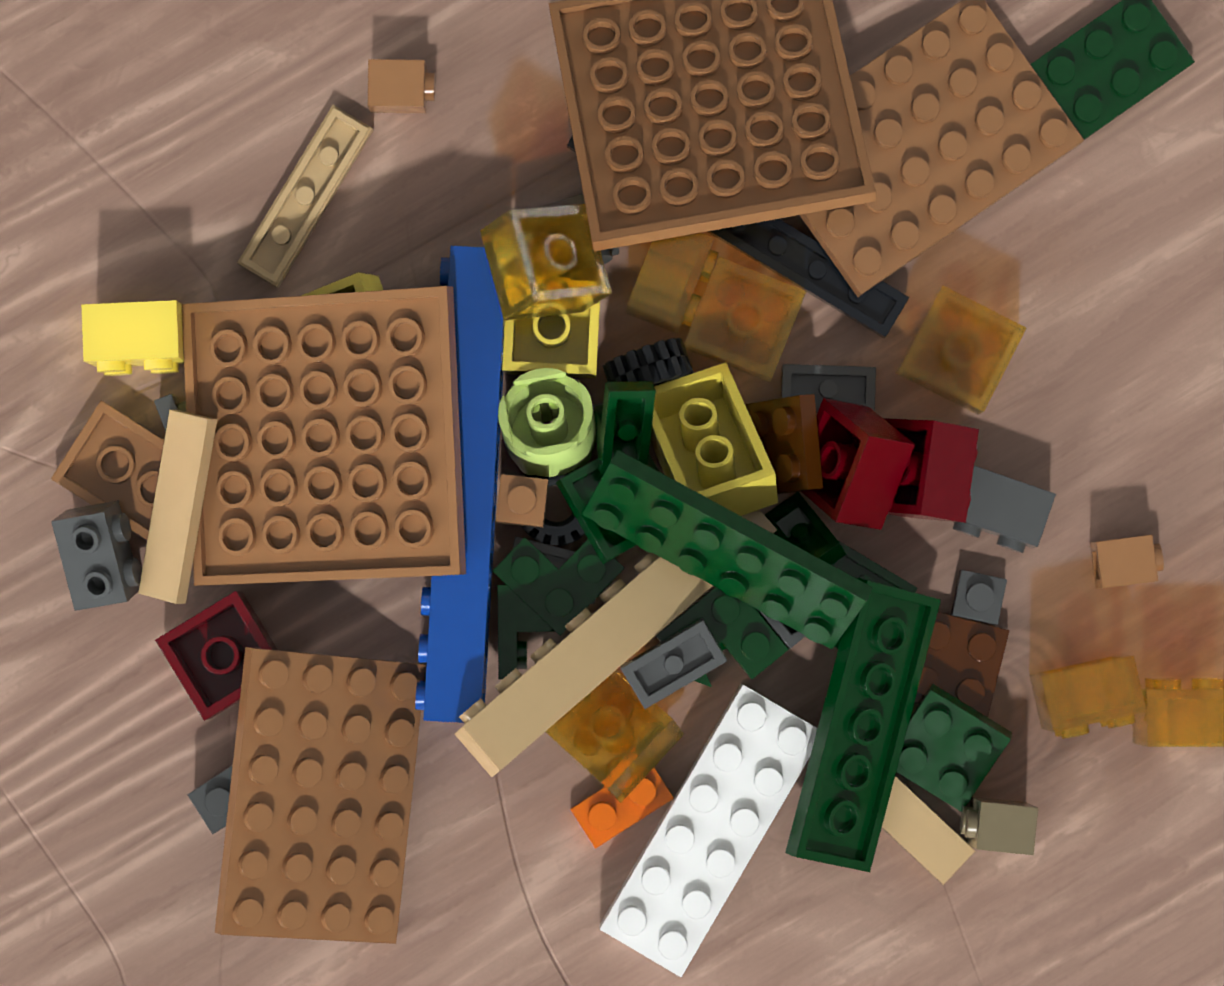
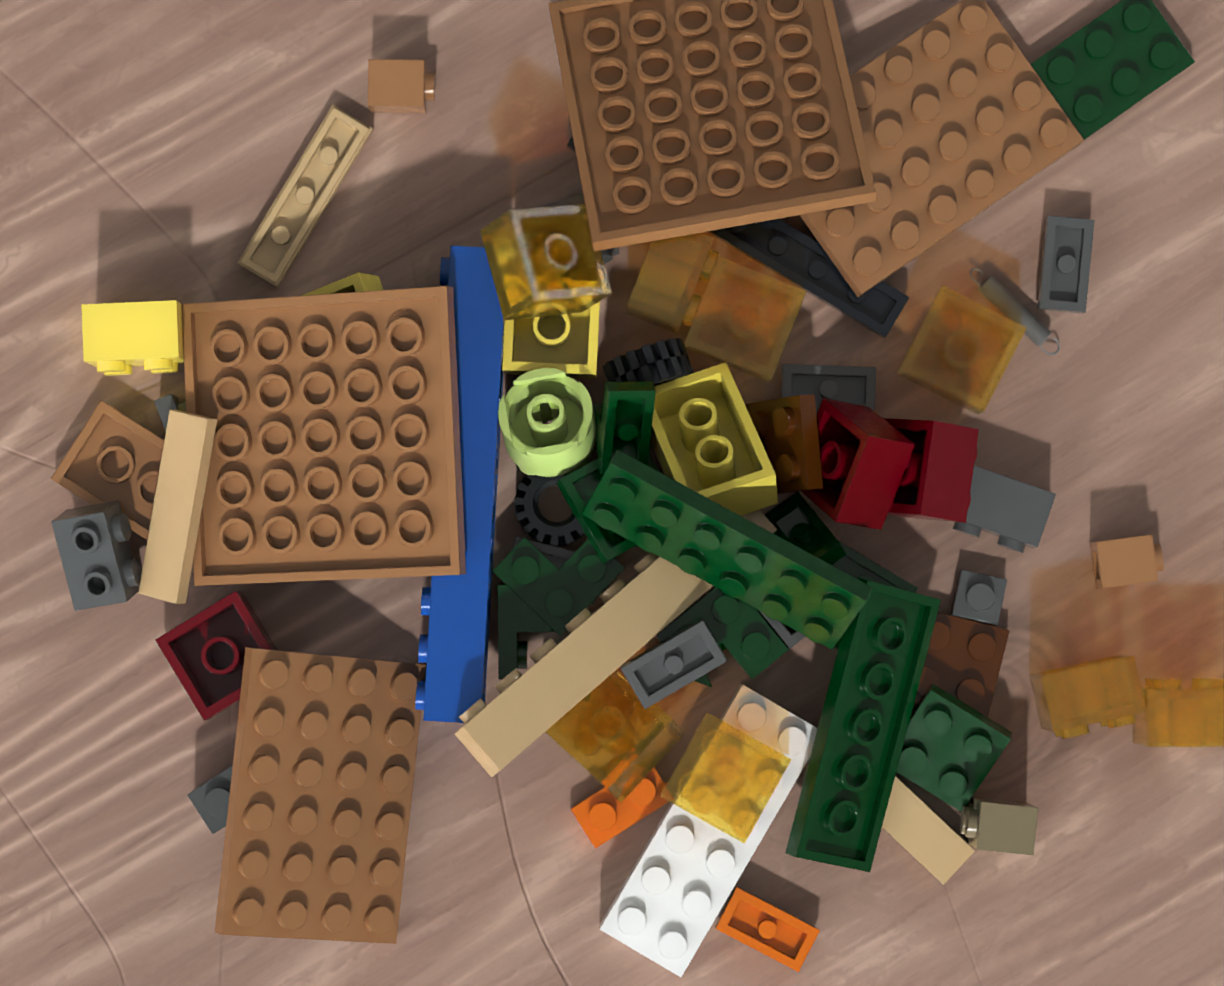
(522, 500): medium nougat brick -> none
(725, 777): none -> clear yellow brick
(767, 928): none -> orange plate
(1014, 310): none -> light grey piece
(1065, 264): none -> dark grey plate

